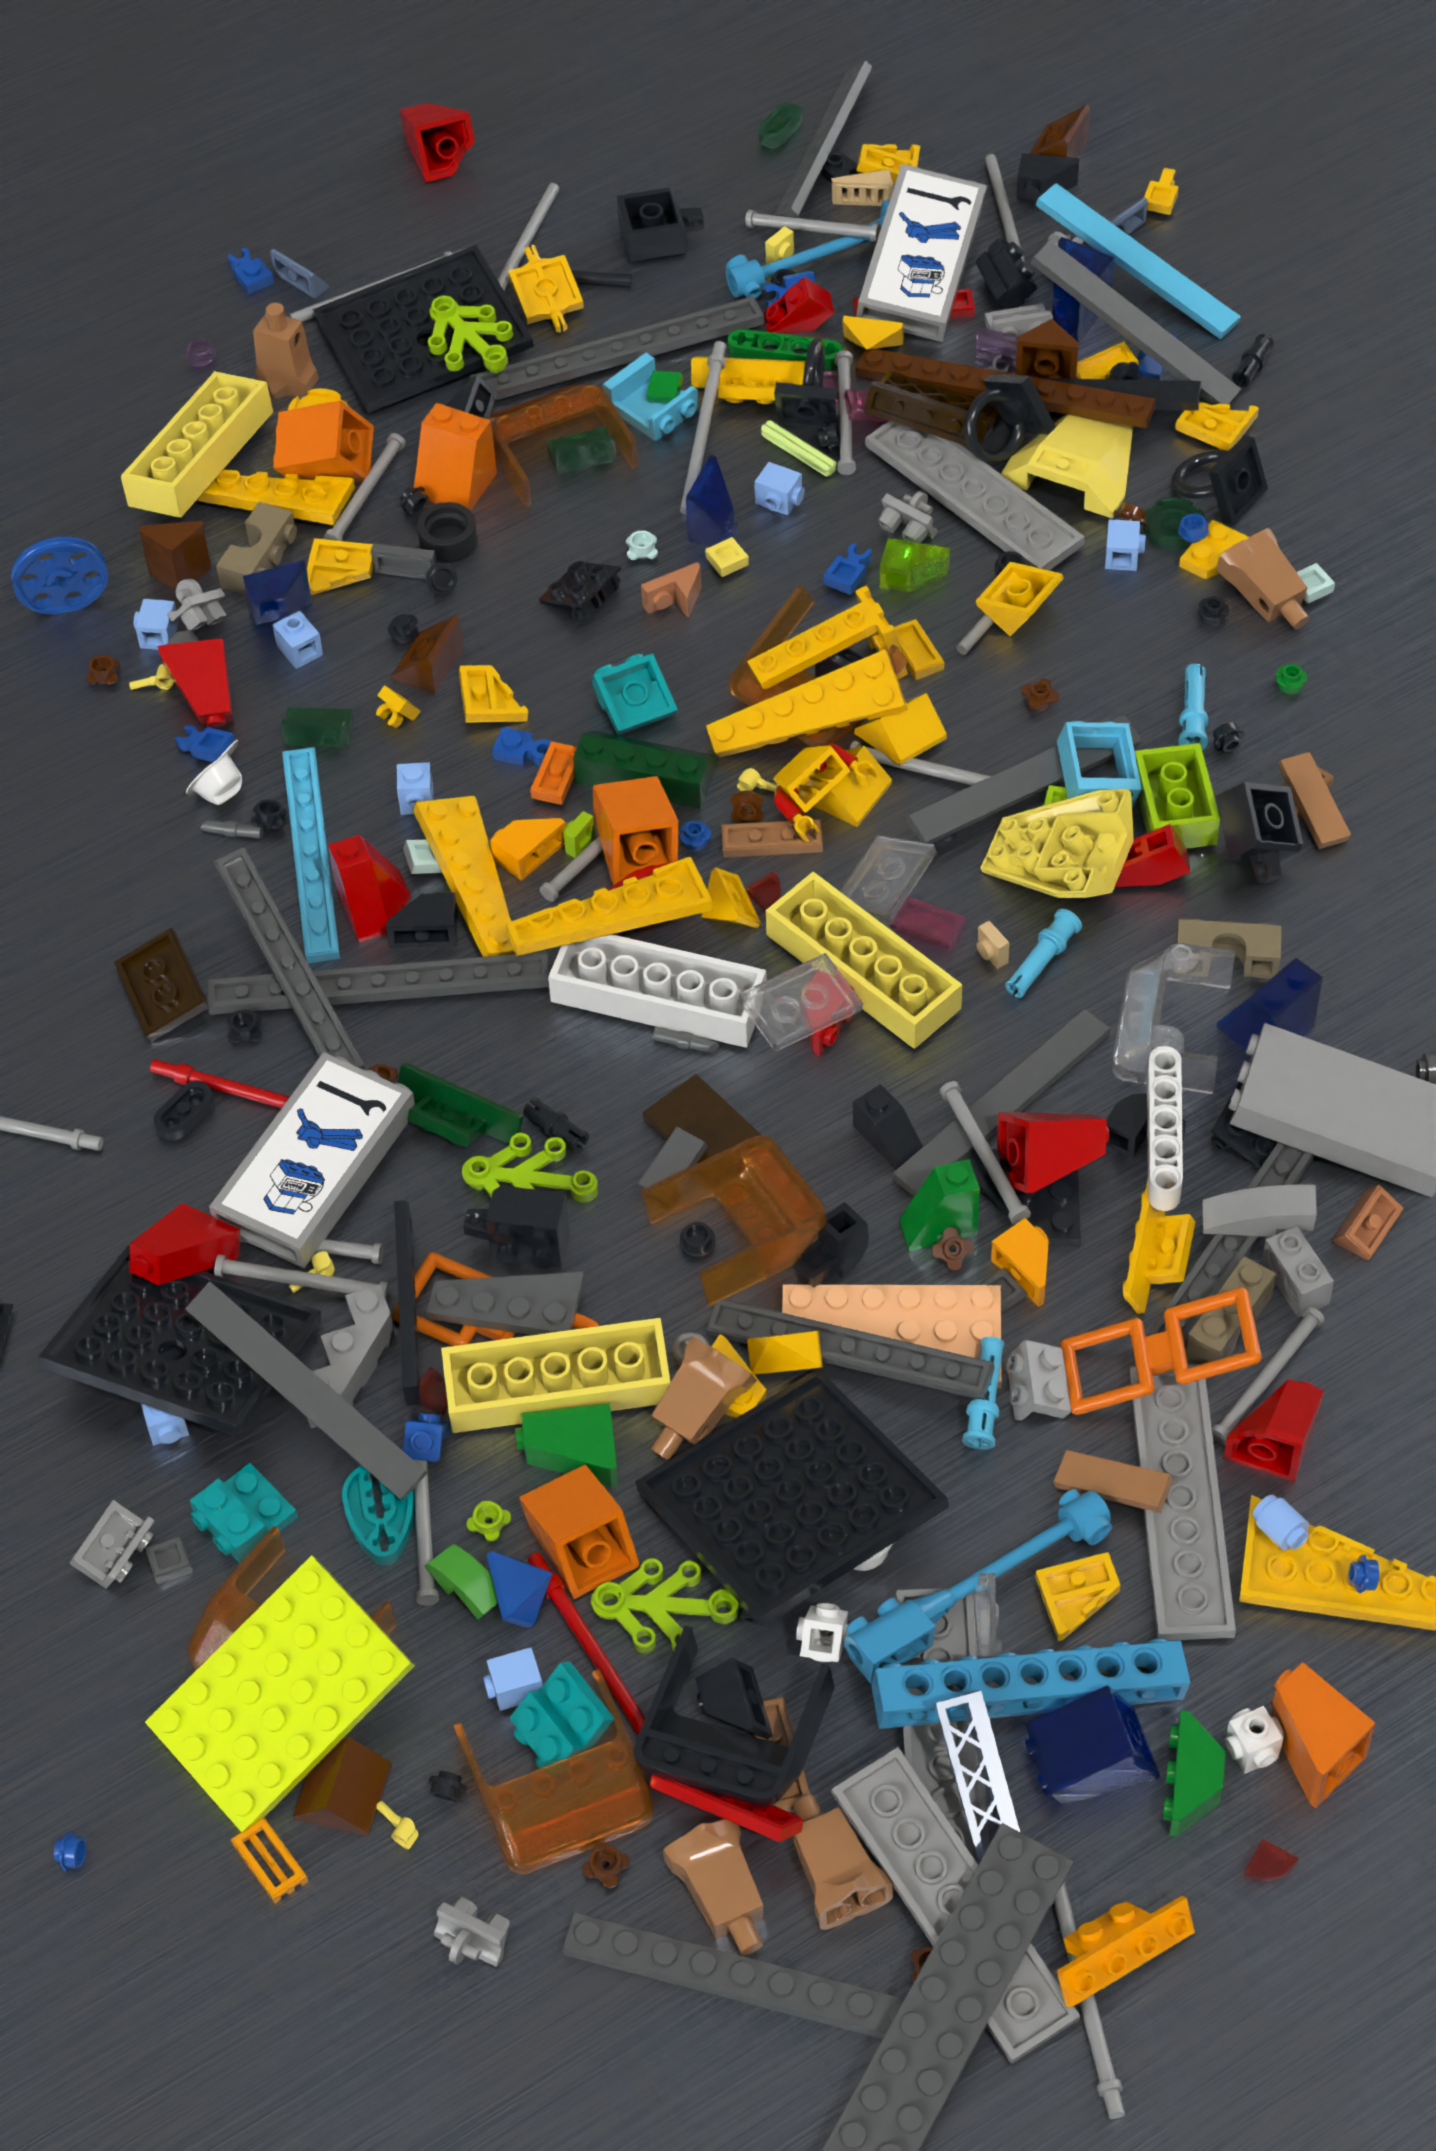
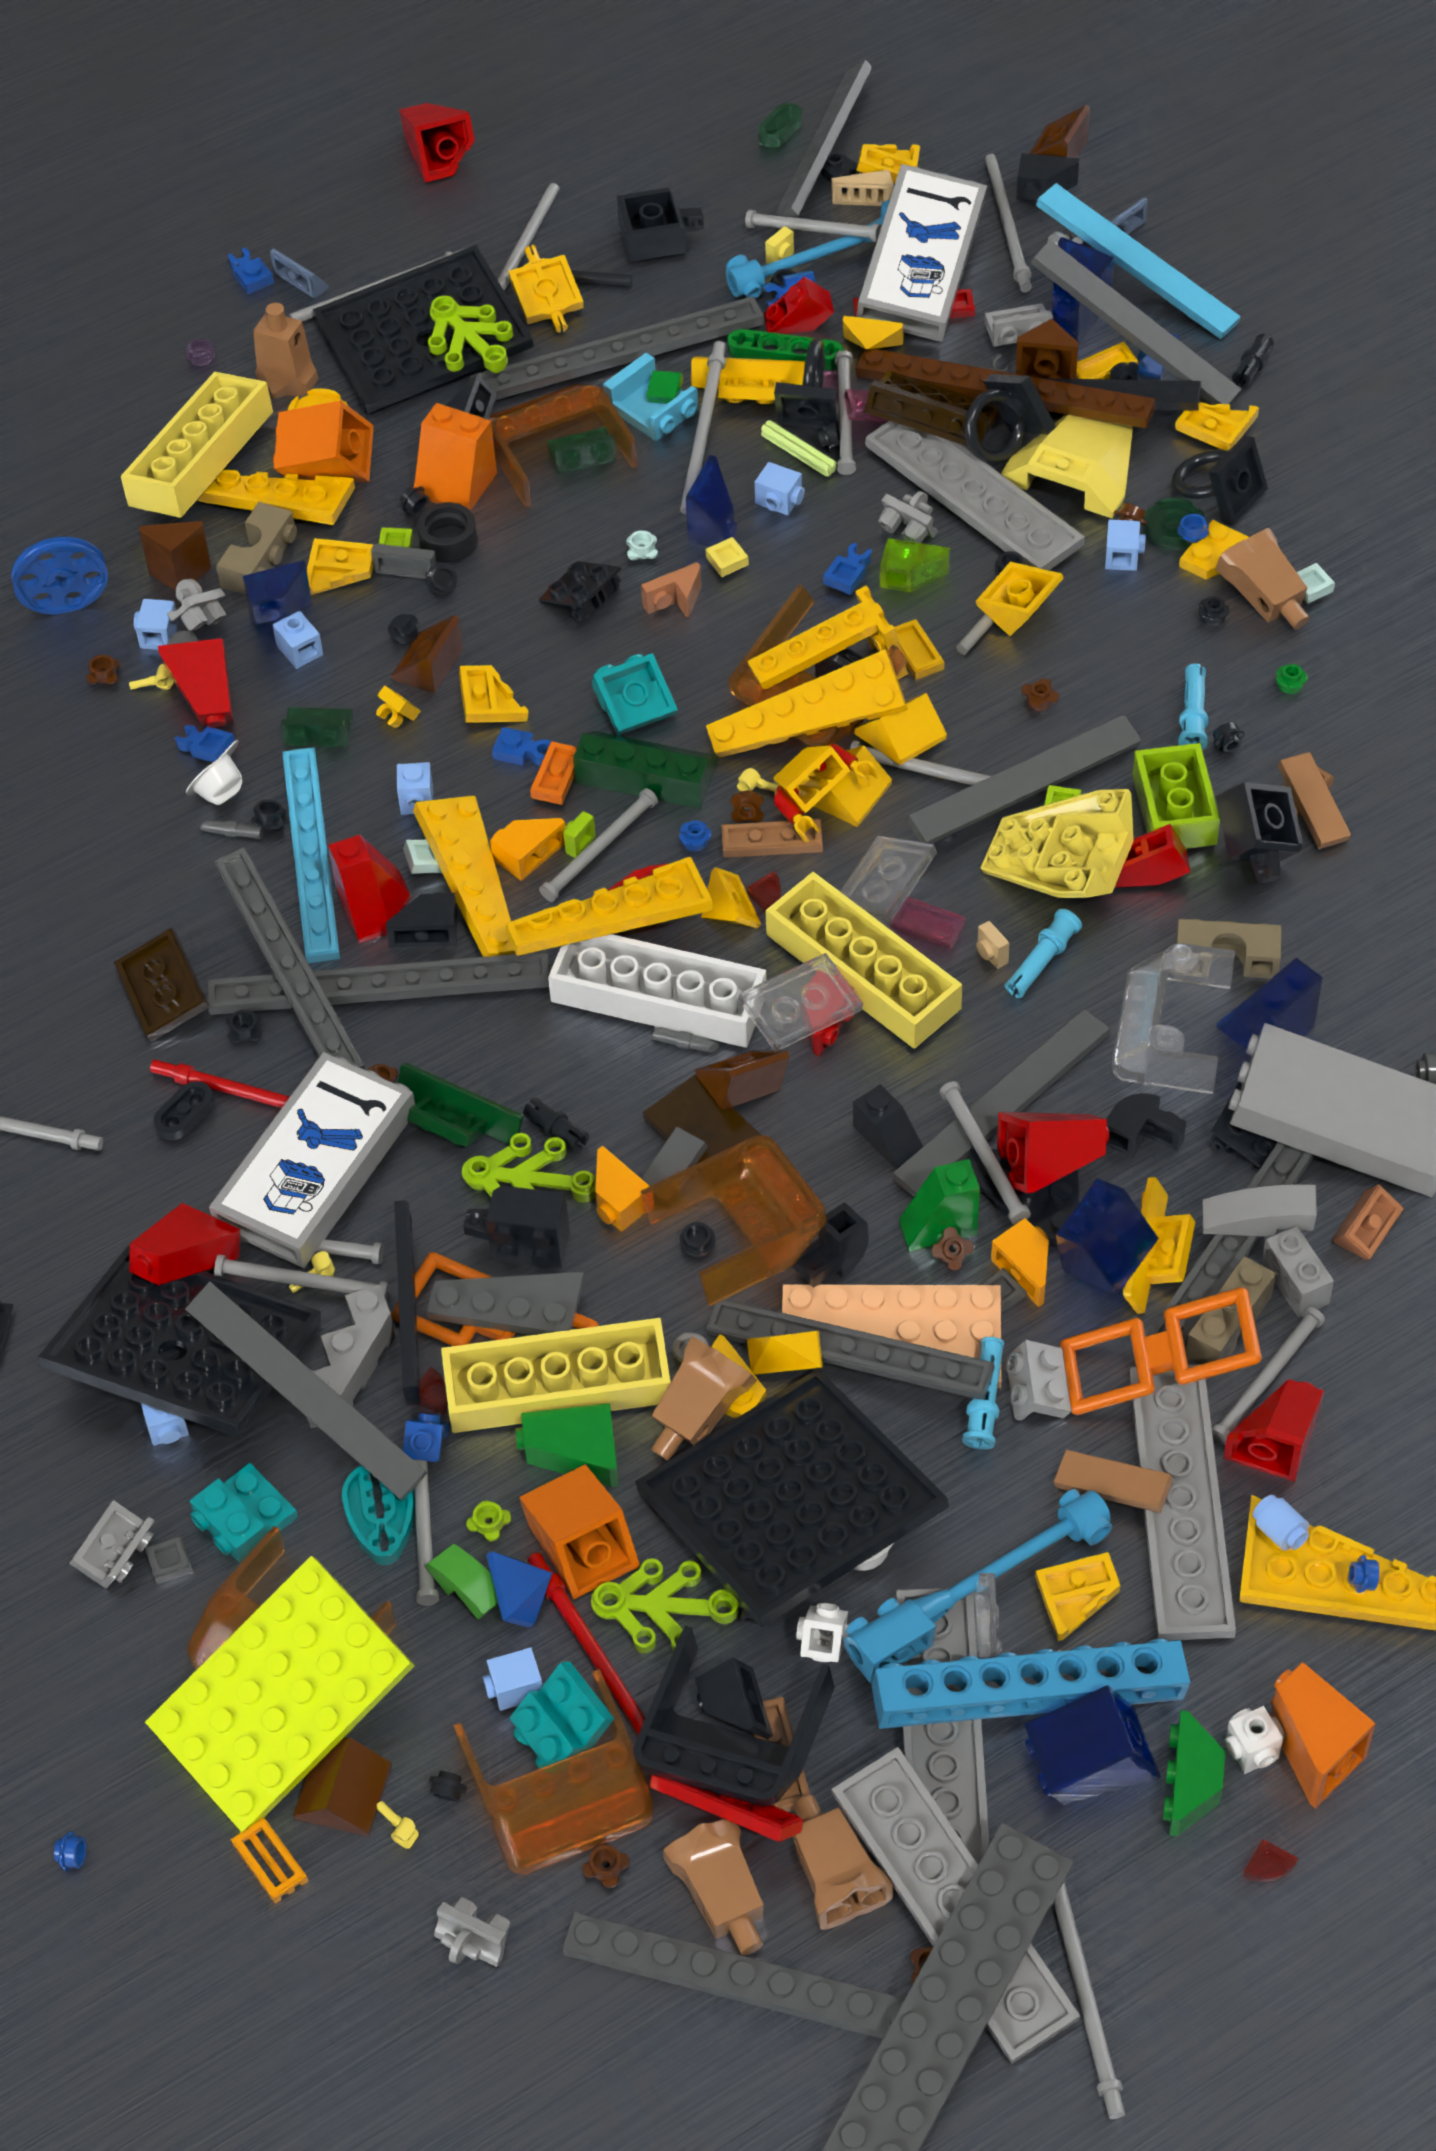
(394, 444): light grey bar -> none
(396, 537): none -> lime plate
(617, 1191): none -> light orange slope
(635, 825): orange slope -> none
(744, 1076): none -> reddish brown slope
(989, 1764): fence -> none
(995, 342): clear purple tile -> none
(1007, 273): black brick -> none
(1105, 1238): none -> clear blue slope
(1107, 736): medium azure window -> none
(1119, 1944): light orange bracket -> none
(1162, 194): yellow plate -> none
(1164, 1141): white beam -> none

